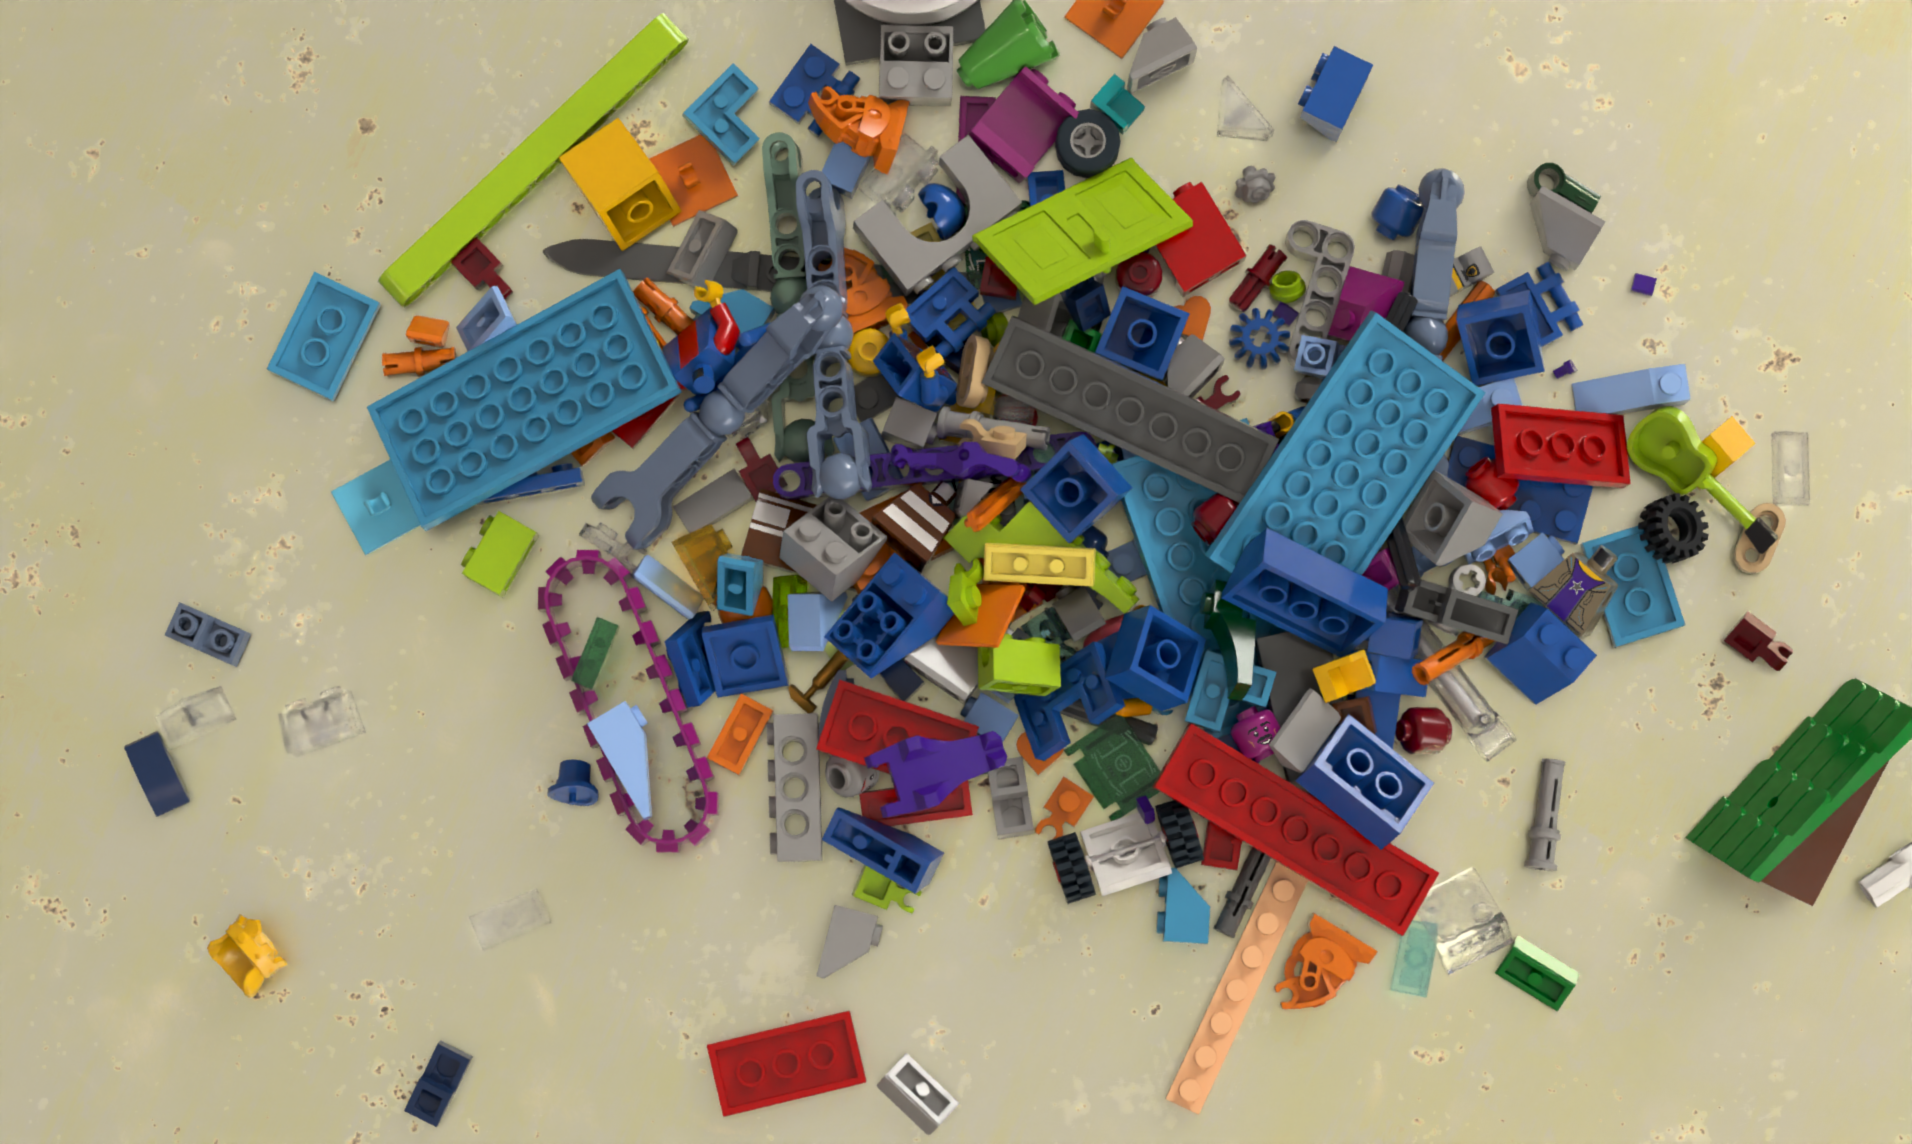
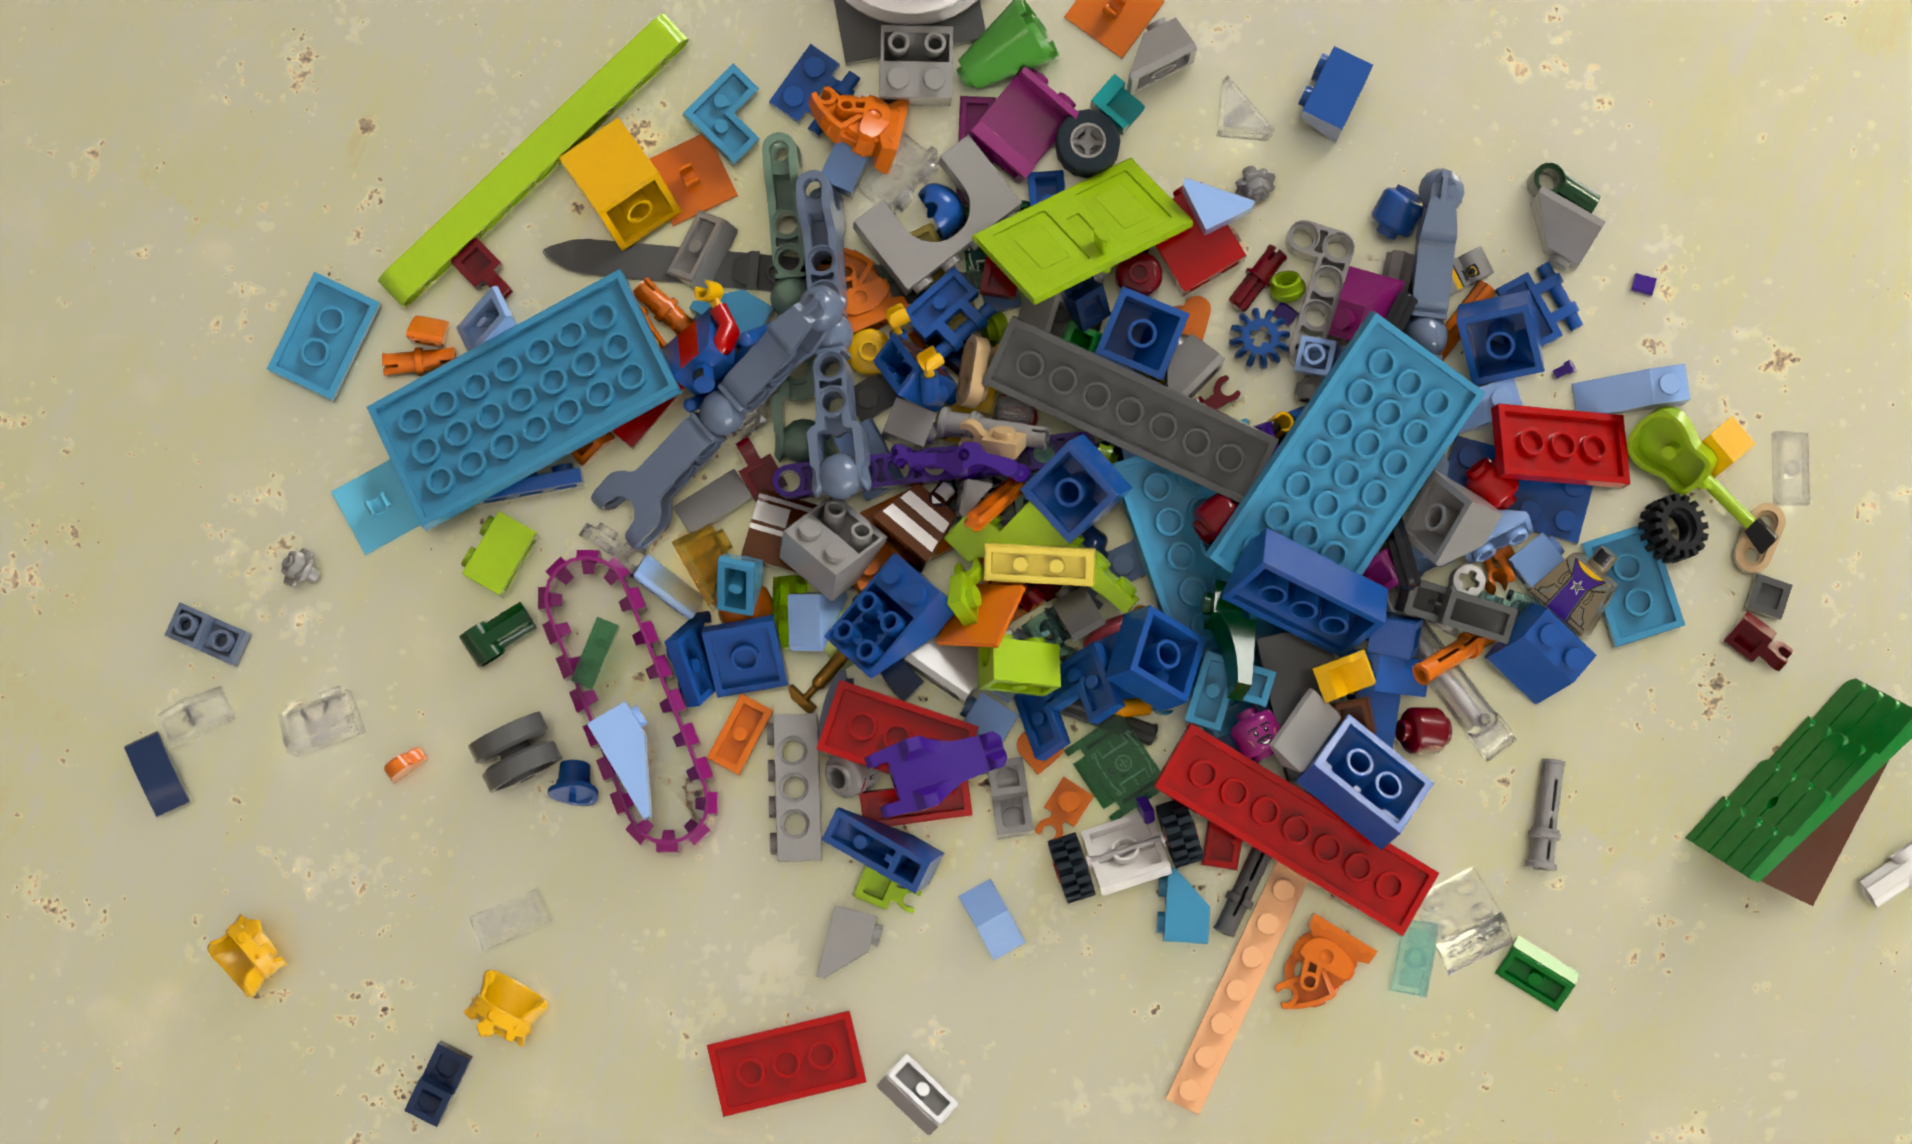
(299, 568): none -> light grey plant
(404, 764): none -> orange tile
(490, 638): none -> dark green piece
(505, 1008): none -> yellow hair
(517, 756): none -> dark grey wheel
(992, 919): none -> light blue slope
(1213, 206): none -> light blue slope
(1768, 596): none -> dark grey plate

